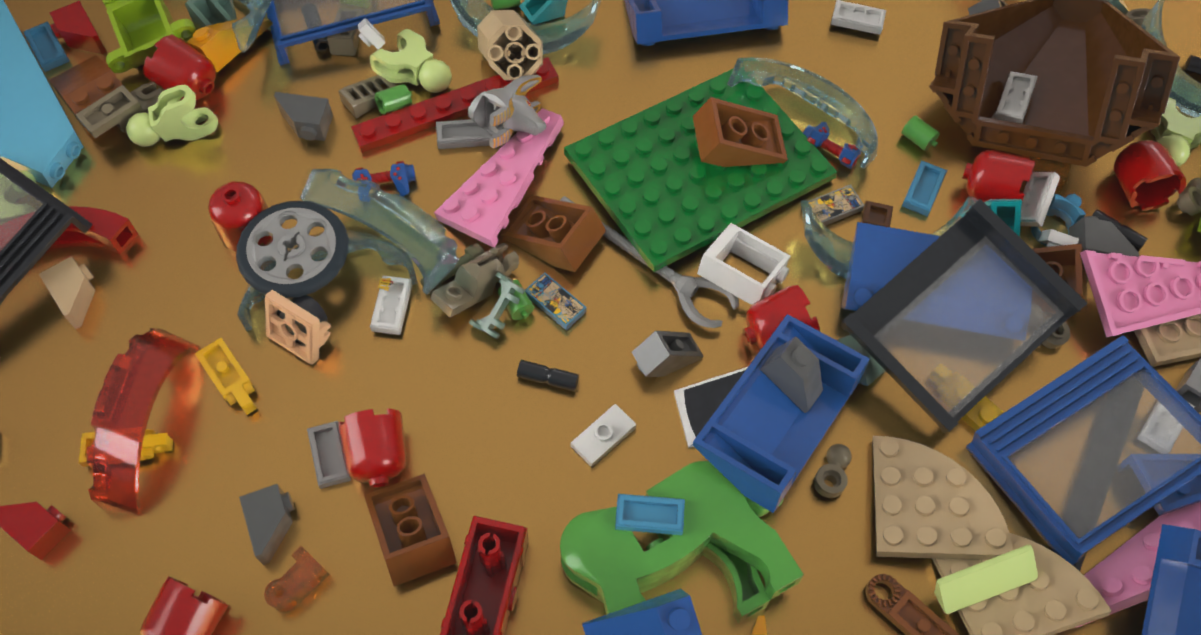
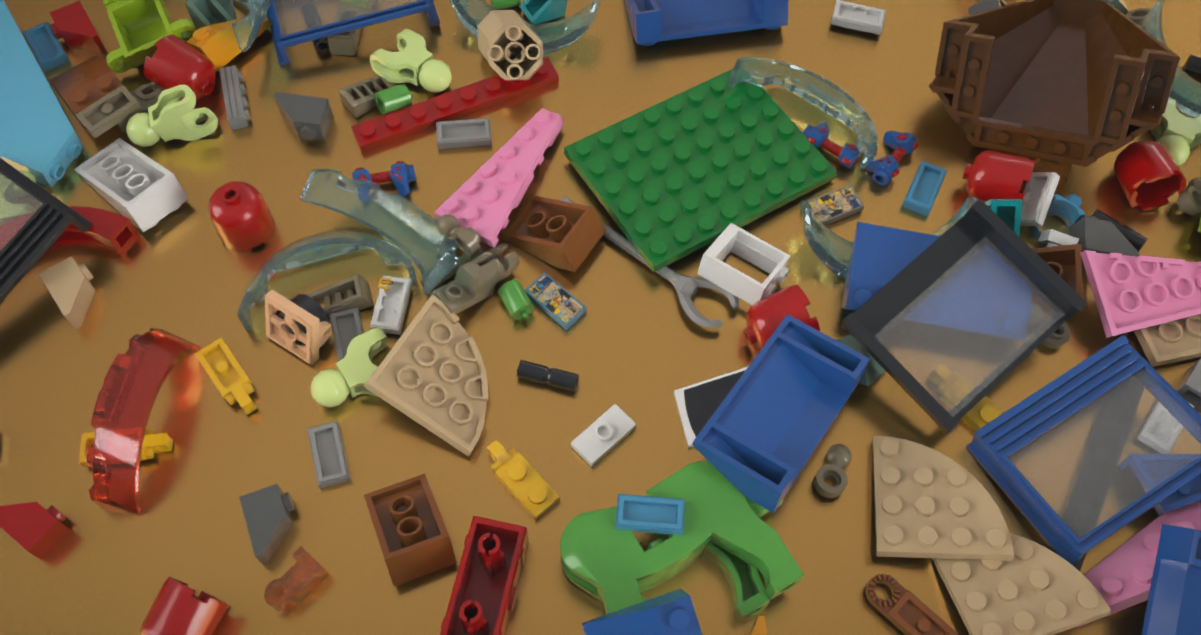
(133, 184): none -> white slope
(233, 96): none -> light grey piece
(269, 223): wedge -> none
(332, 386): none -> yellowish green piece
(345, 327): none -> light grey tile
(347, 286): none -> dark tan slope
(370, 34): white plate -> none
(373, 446): red cylinder -> none
(436, 377): none -> tan plate
(465, 238): none -> dark tan plate
(507, 294): sand green piece -> none
(508, 110): light grey piece -> none
(522, 480): none -> yellow hinge
(666, 353): dark grey slope -> none
(737, 135): dark orange slope -> none
(795, 373): dark grey slope -> none
(877, 214): reddish brown tile -> none
(887, 167): none -> blue piece
(920, 133): bright green piece -> none
(986, 579): yellowish green slope -> none
(1016, 97): white plate -> none

